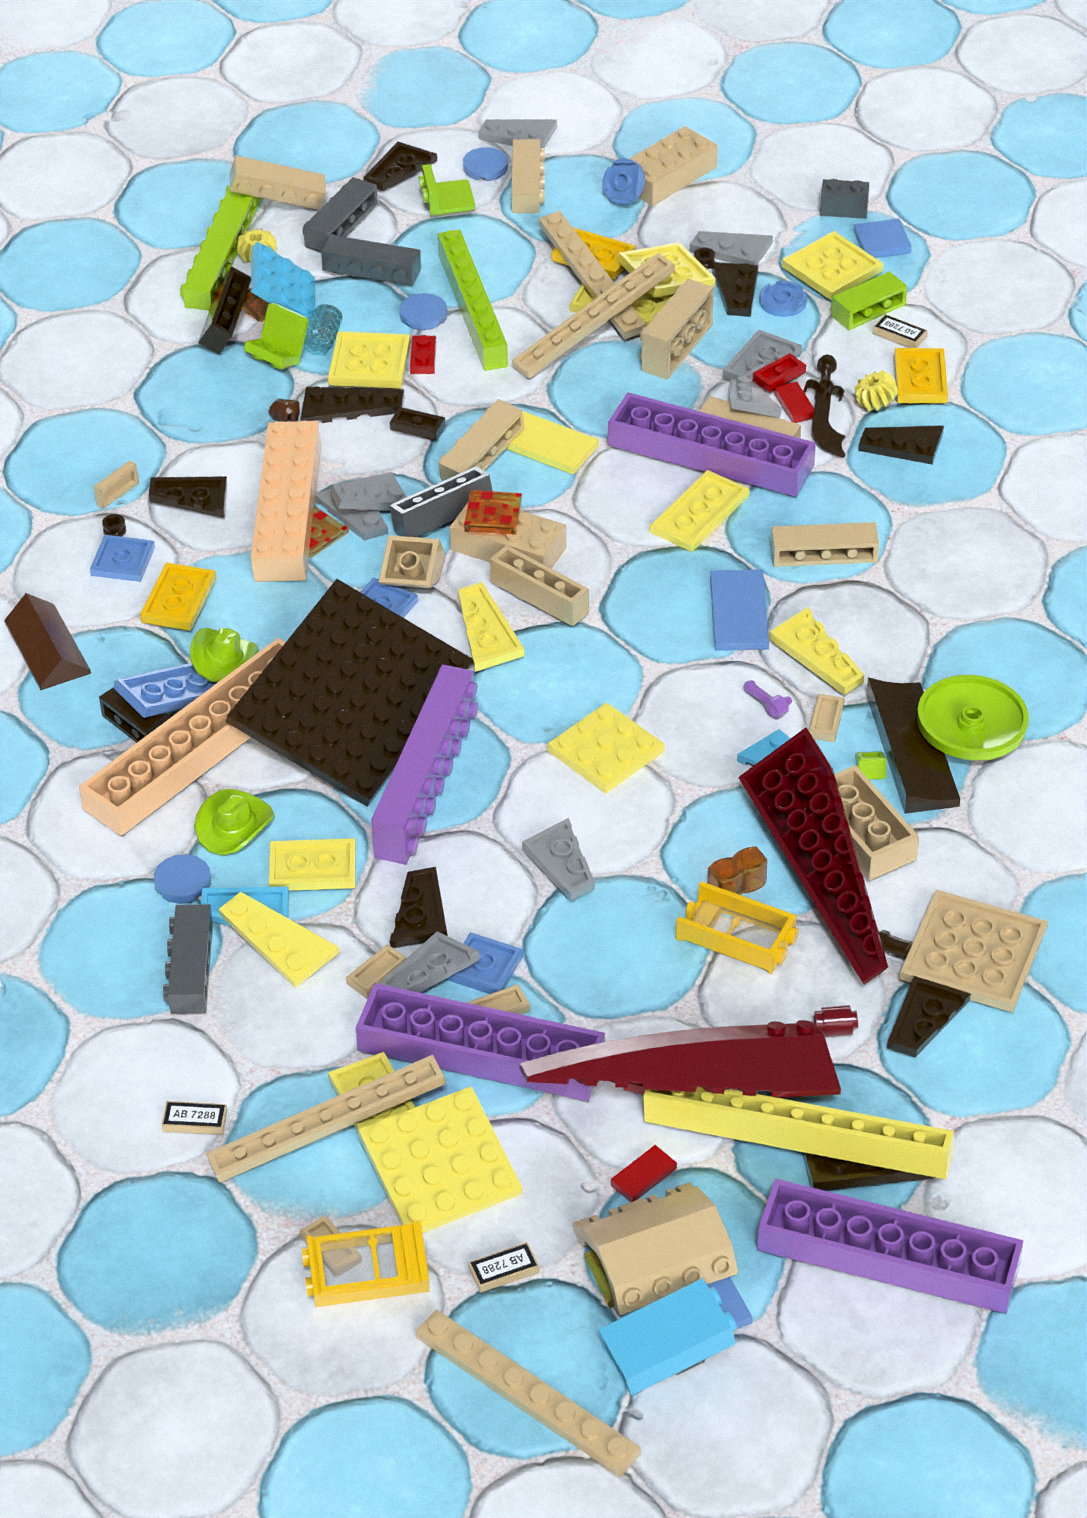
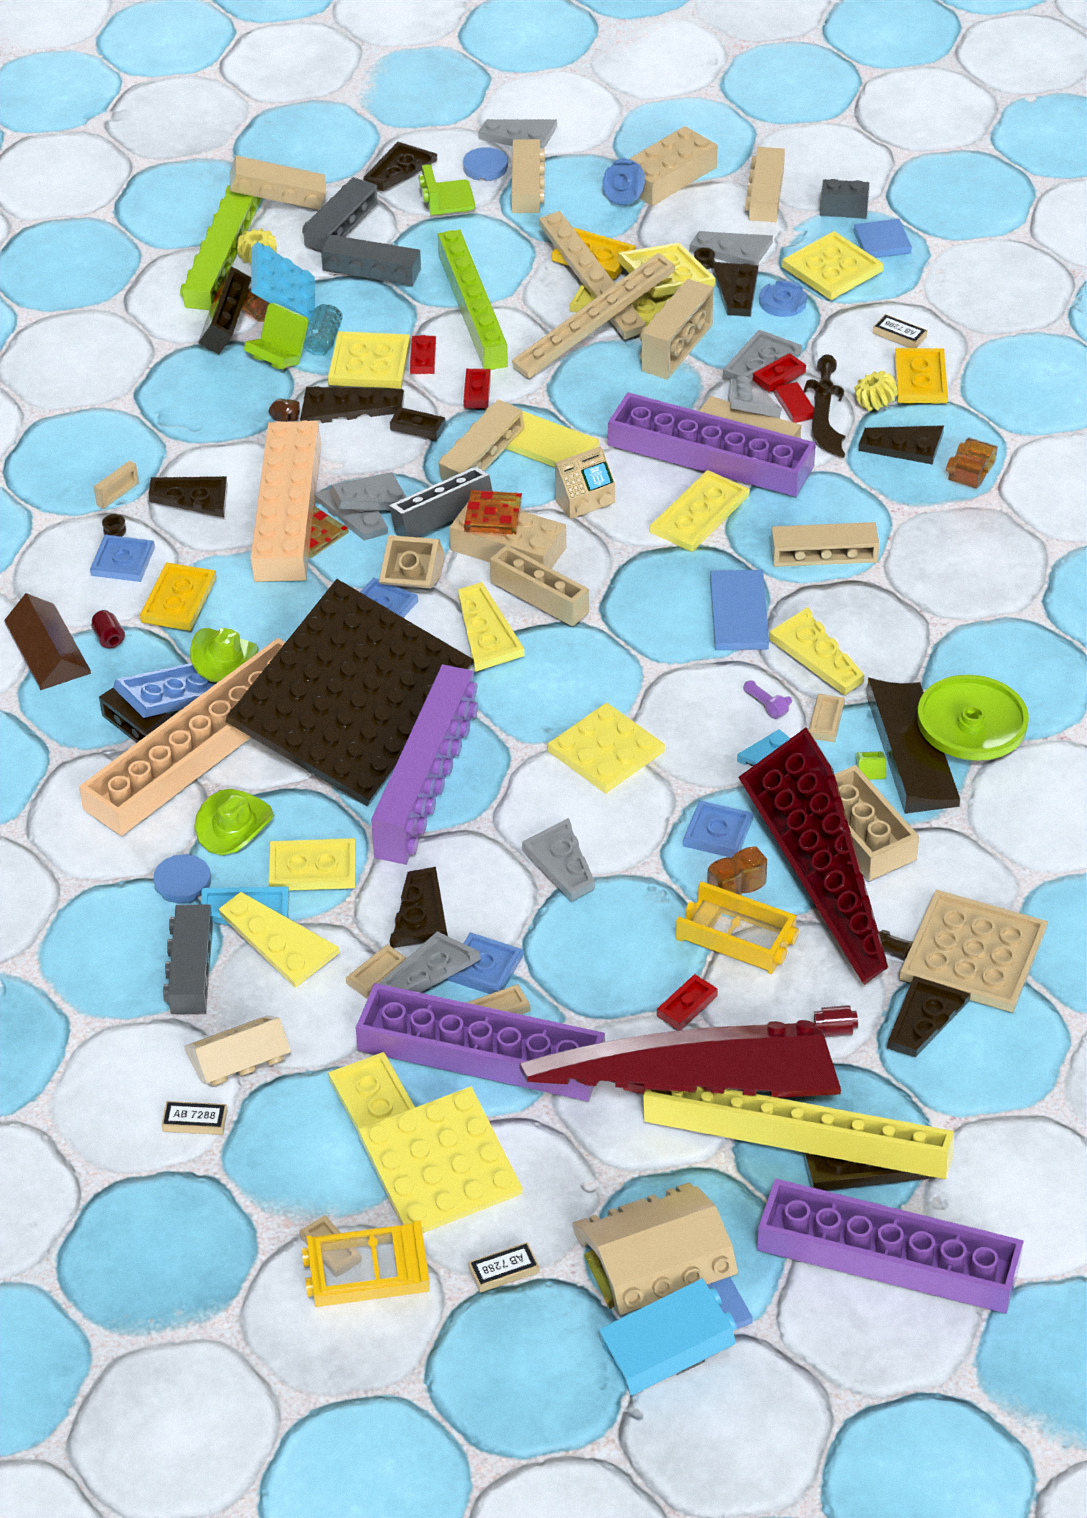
(107, 629): none -> dark red brick
(238, 1049): none -> slope
(325, 1118): tan plate -> none
(423, 311): medium blue tile -> none
(477, 388): none -> red plate
(528, 1393): tan plate -> none
(584, 483): none -> tan slope
(643, 1173): red tile -> none
(687, 1002): none -> red plate
(717, 829): none -> medium blue tile
(765, 184): none -> tan brick
(869, 300): lime brick -> none
(972, 462): none -> clear orange brick

